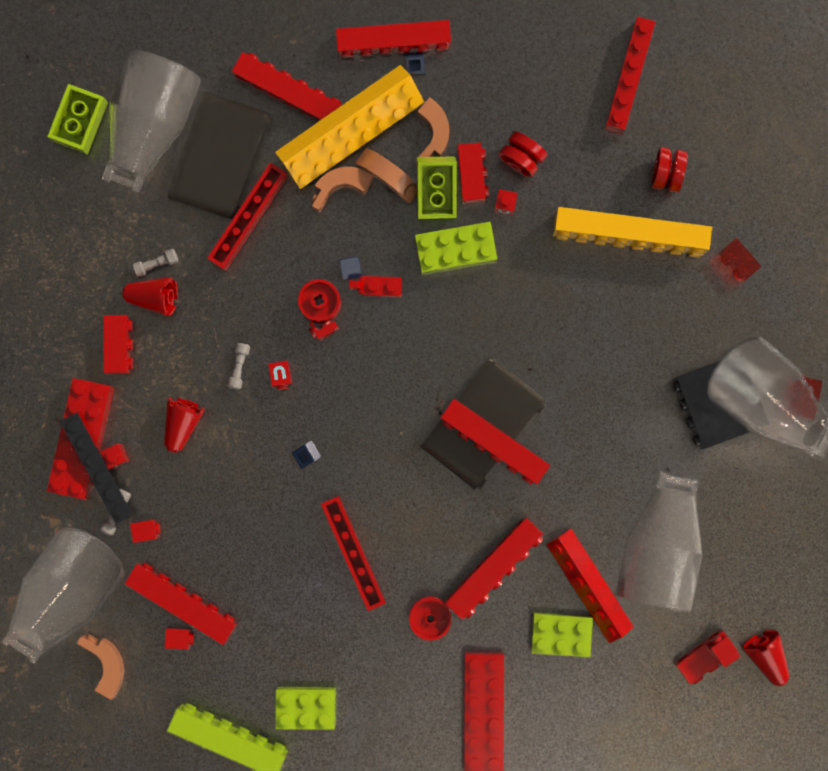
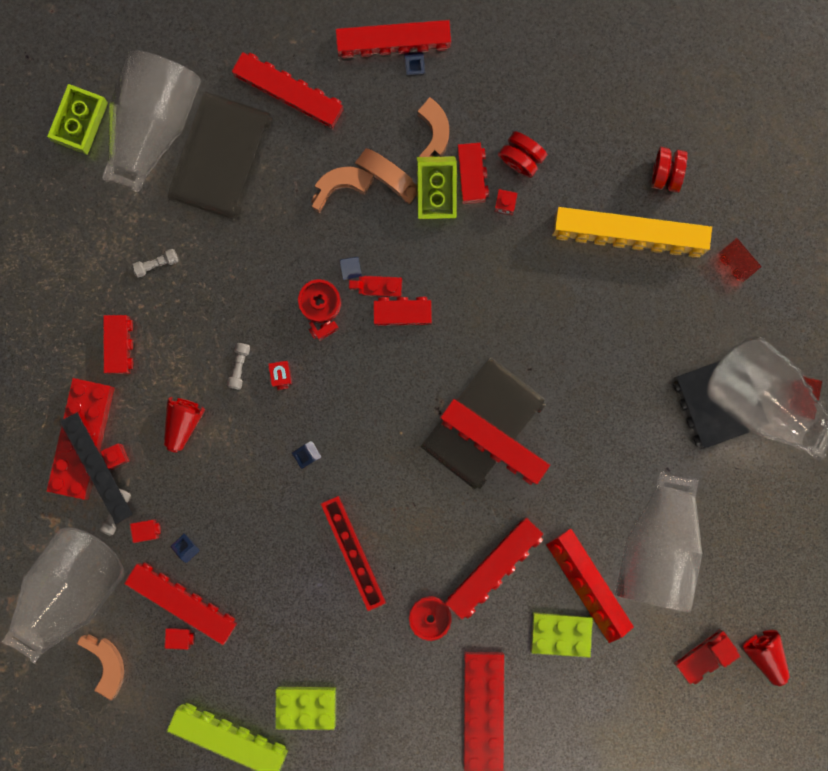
(153, 295): red cone -> none
(184, 548): none -> dark blue slope
(248, 217): red brick -> none
(350, 126): yellow brick -> none
(402, 311): none -> red brick
(456, 248): lime brick -> none
(629, 75): red brick -> none

